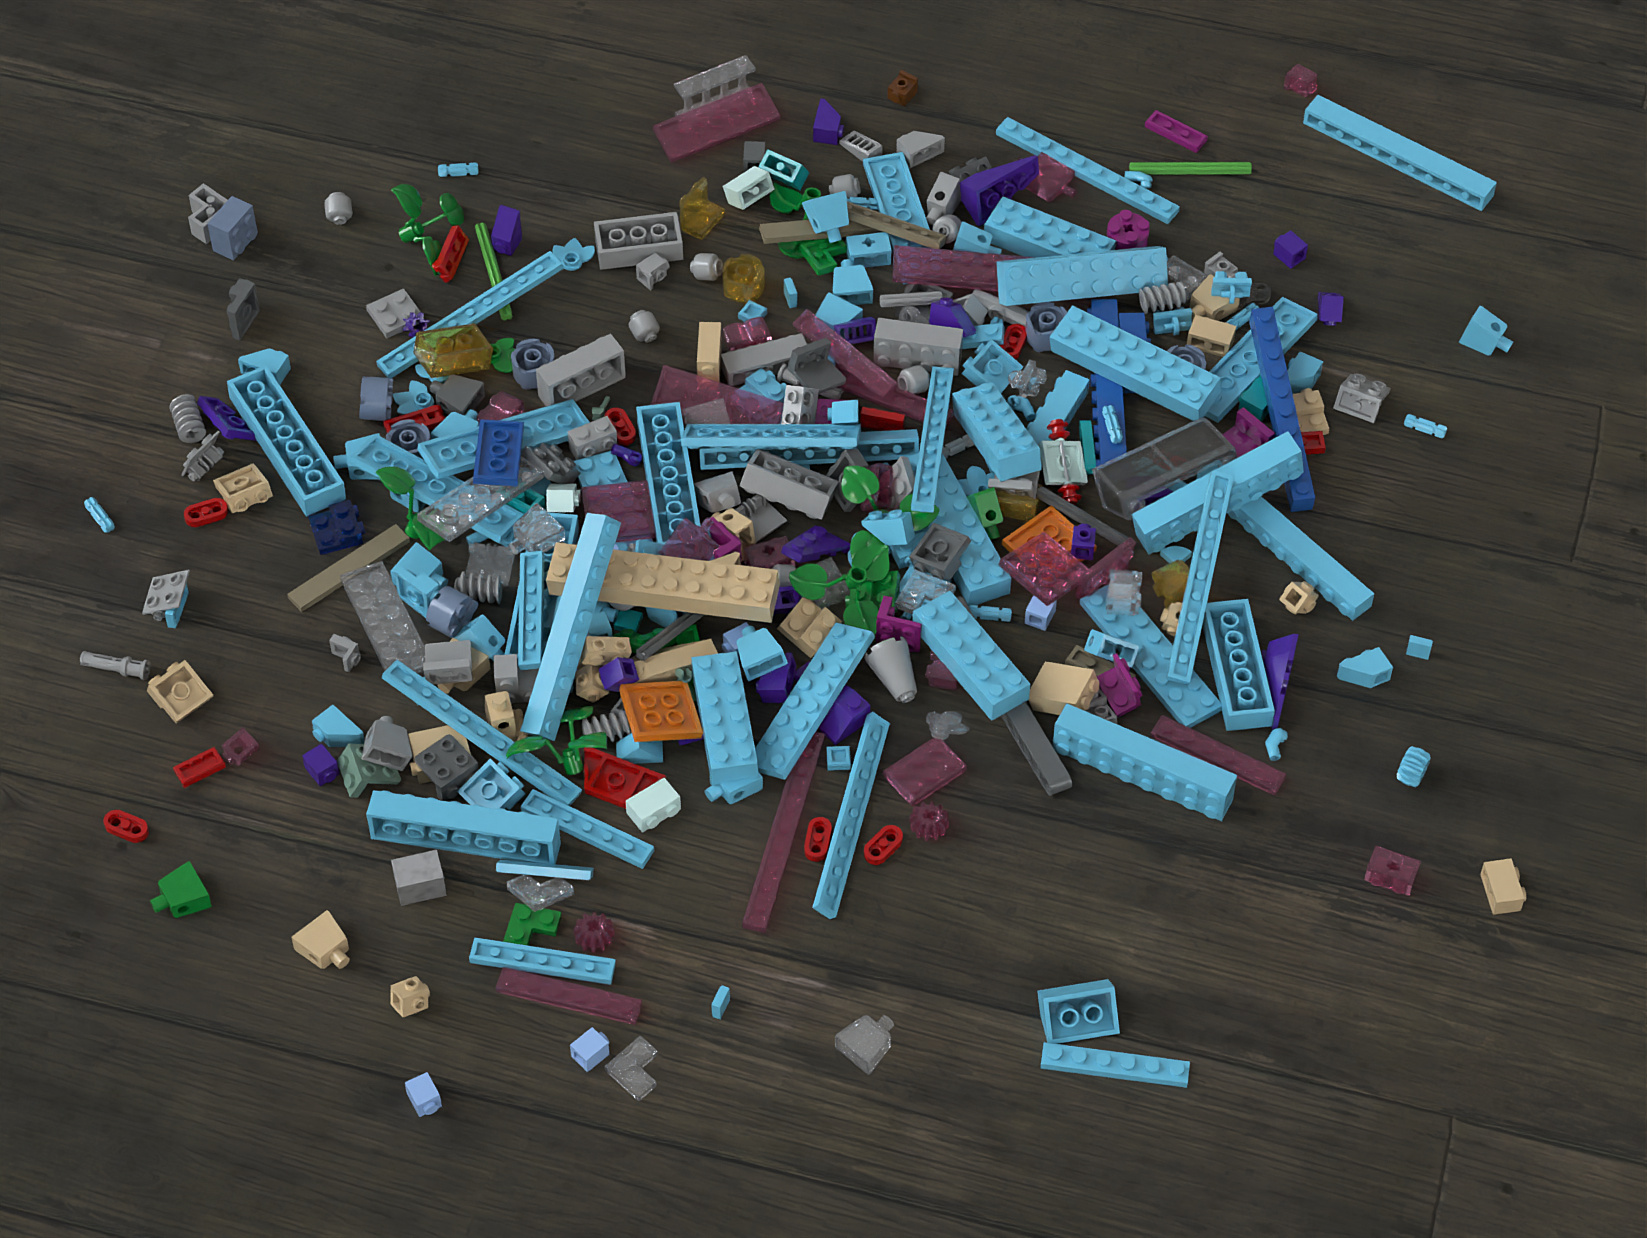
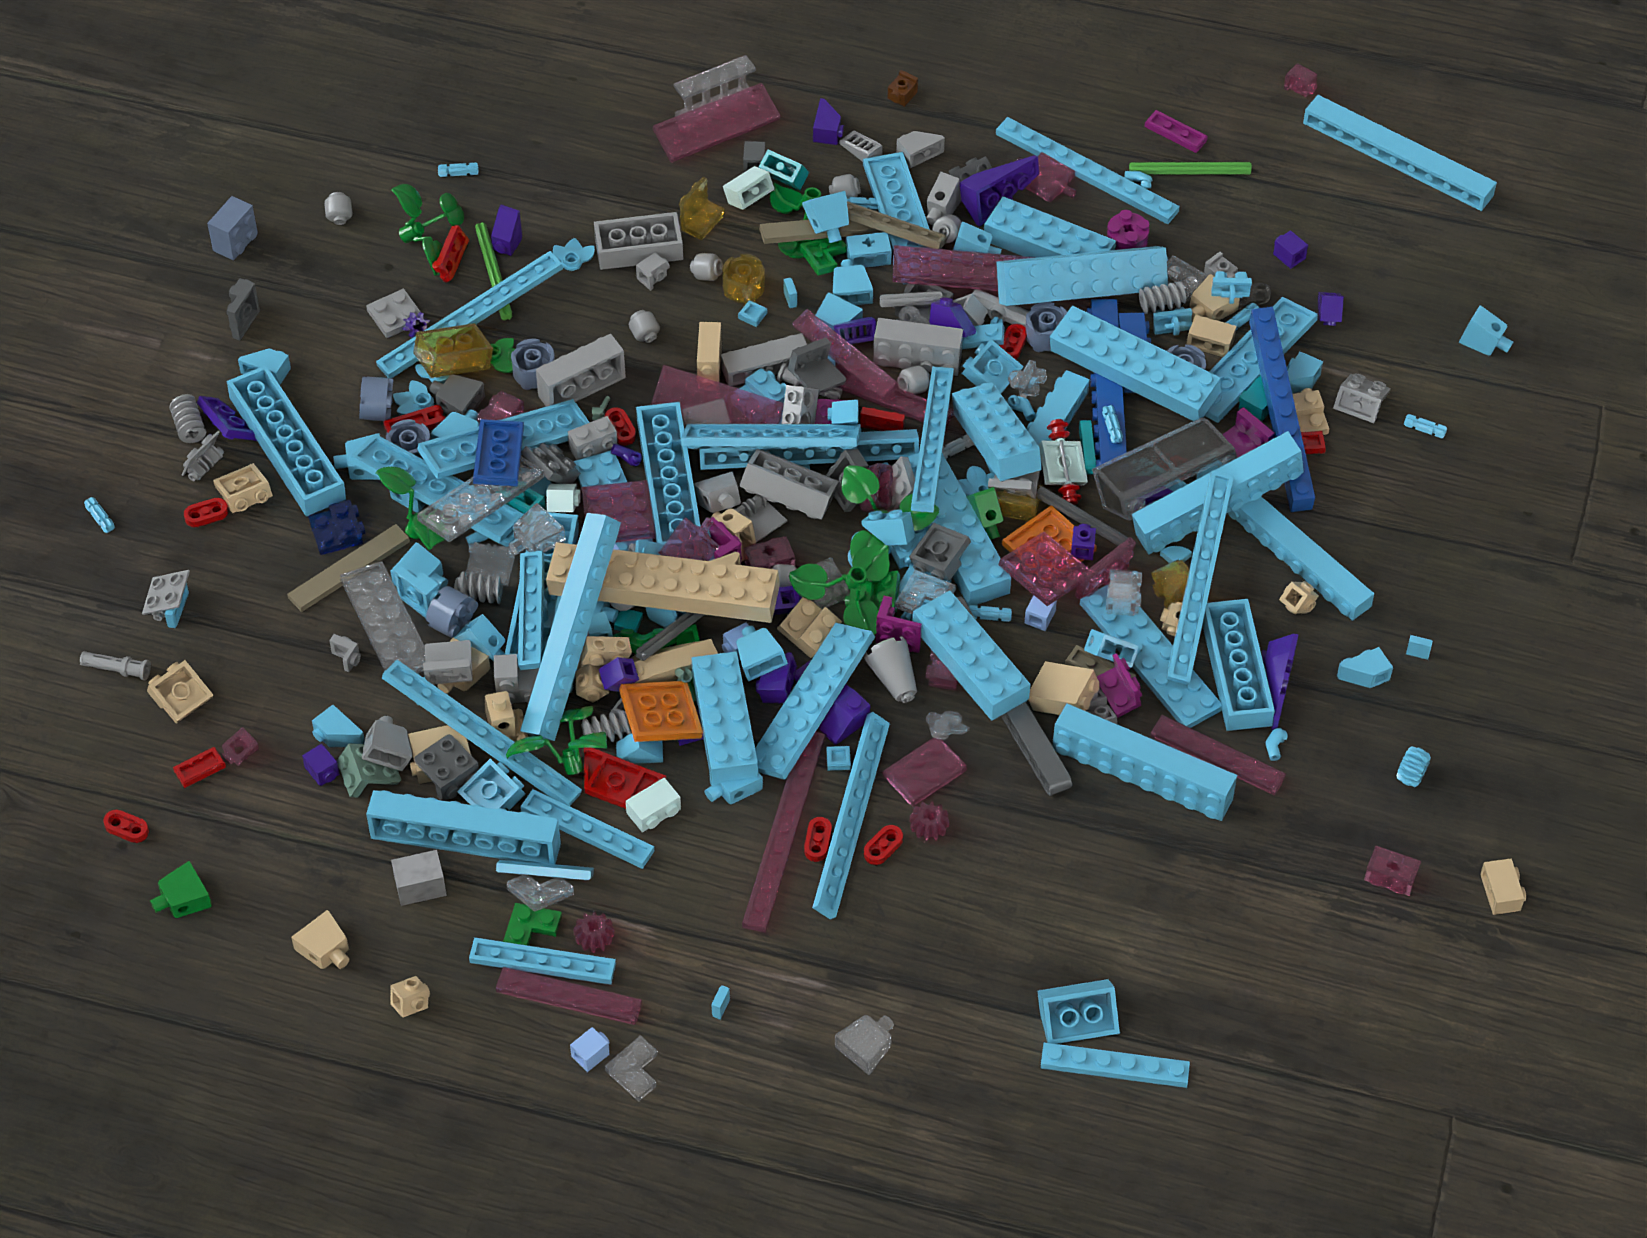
(204, 205): light grey brick -> none
(423, 1094): light blue brick -> none
(746, 334): clear pink brick -> none
(813, 544): dark purple wing -> none

